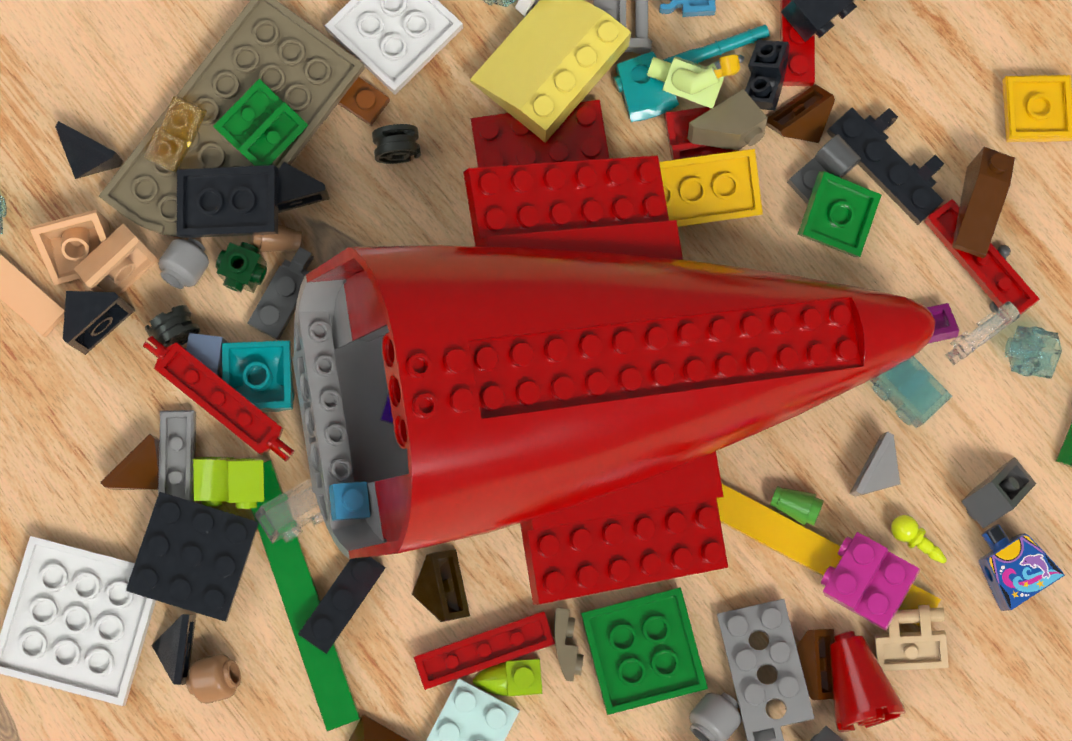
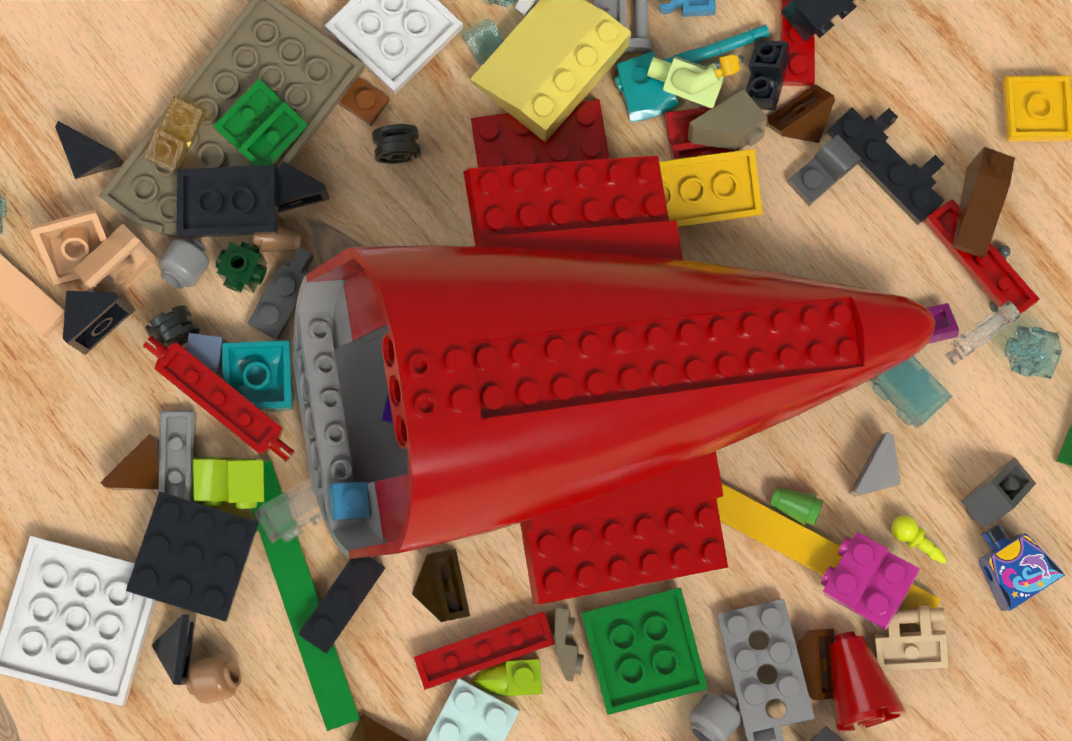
(482, 40): none -> clear light blue slope
(839, 214): green plate -> none

